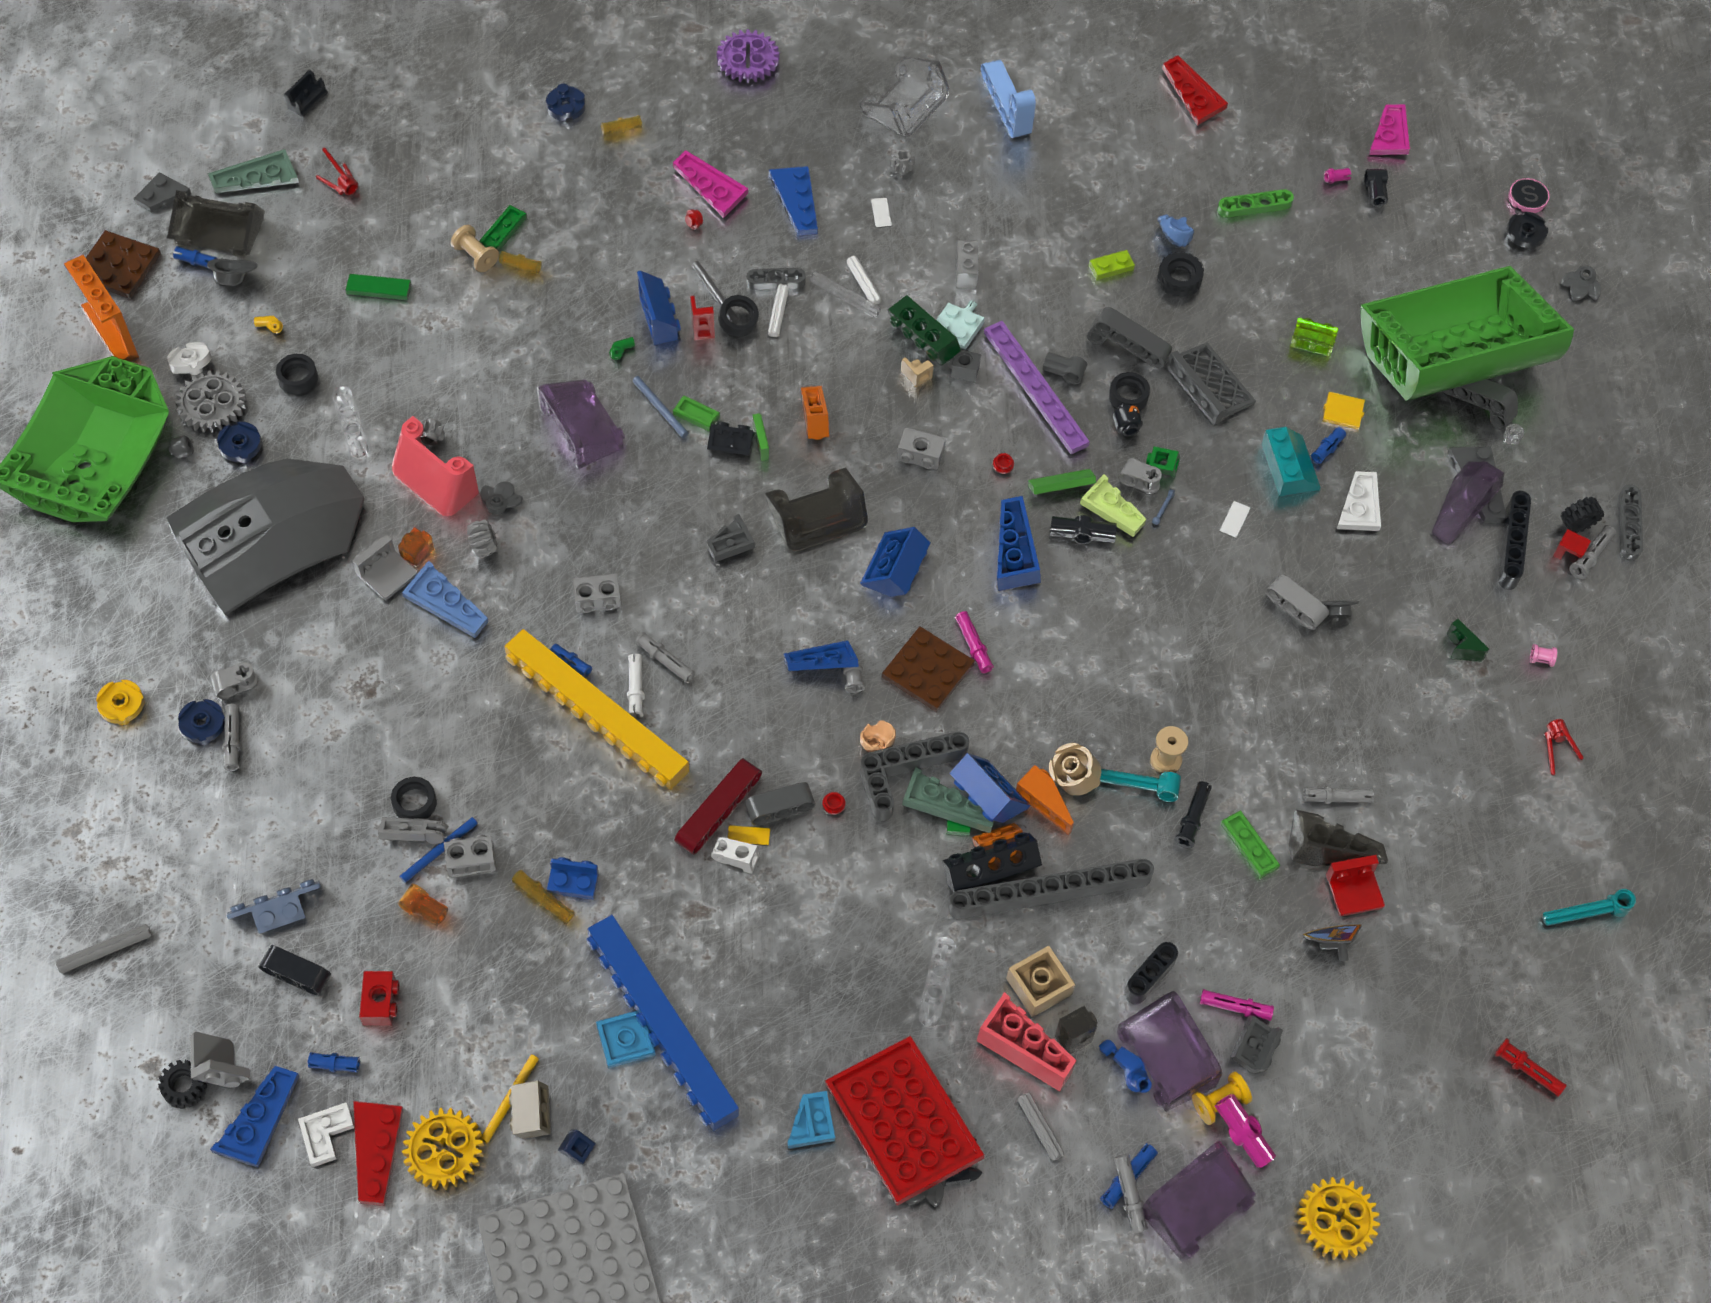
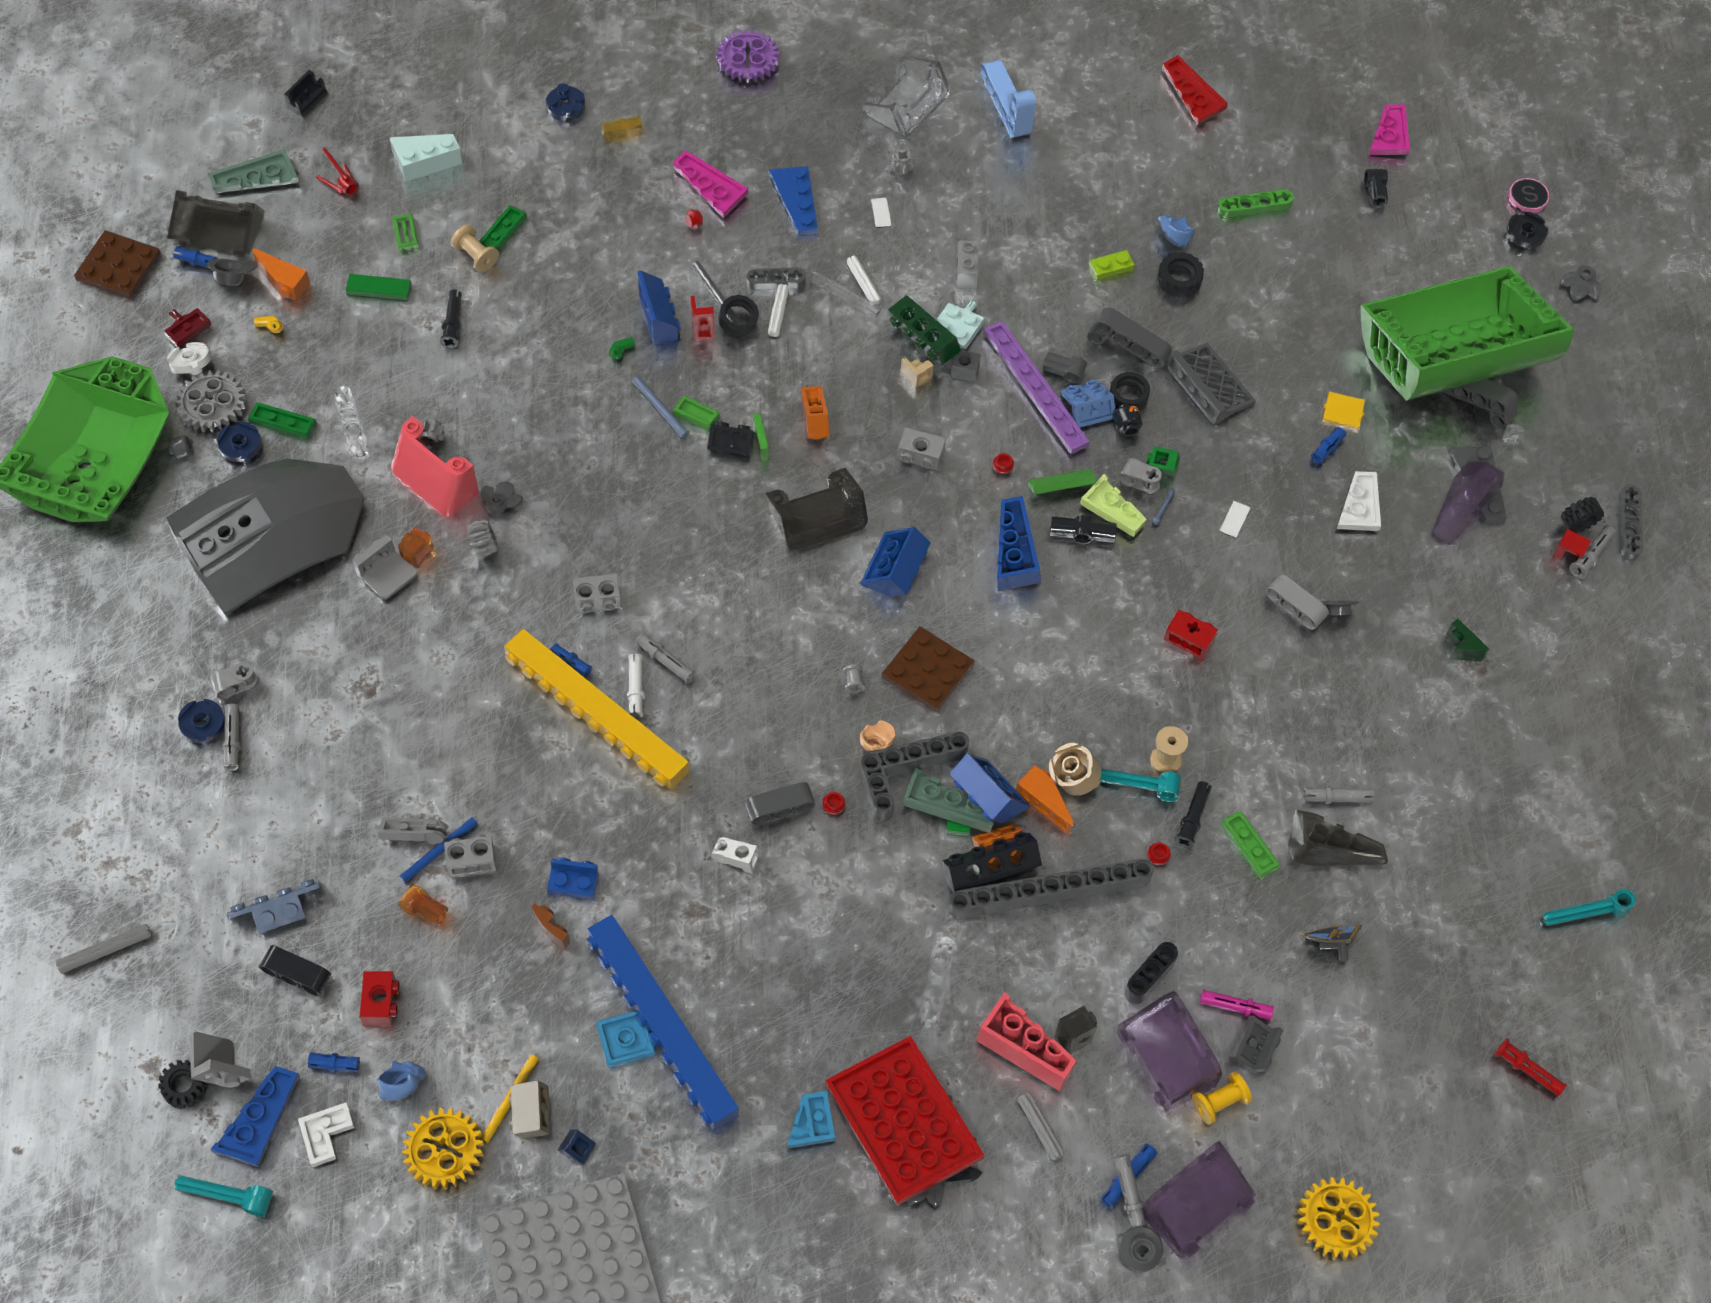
(102, 310): orange panel -> none
(122, 713): yellow plate -> none
(159, 192): dark grey wing -> none
(186, 326): none -> dark red plate
(254, 1199): none -> teal axle
(282, 420): none -> green tile
(285, 277): none -> orange slope
(293, 361): black tyre -> none
(376, 1142): red wing -> none
(400, 1080): none -> medium blue hair
(407, 245): none -> bright green tile
(410, 784): black tyre -> none
(425, 154): none -> light aqua wedge
(441, 598): medium blue wing -> none
(450, 325): none -> black pin
(520, 262): clear yellow pin -> none
(536, 891): clear yellow pin -> none
(545, 919): none -> dark orange slope
(581, 420): clear purple windscreen -> none
(718, 806): dark red beam -> none
(730, 540): dark grey wing -> none
(749, 835): yellow sticker -> none
(822, 657): blue wing -> none
(977, 648): dark pink pin -> none
(1040, 981): tan brick -> none
(1090, 402): none -> medium blue bracket
(1132, 1240): none -> dark grey piece
(1133, 1066): blue arm -> none
(1159, 853): none -> red plate
(1190, 634): none -> red brick
(1245, 1130): dark pink piece -> none
(1289, 461): teal slope -> none
(1314, 336): clear neon green brick -> none
(1337, 175): dark pink pin -> none
(1355, 885): red bracket -> none
(1514, 528): black beam -> none
(1543, 655): bright pink bush -> none
(1559, 732): red plant -> none

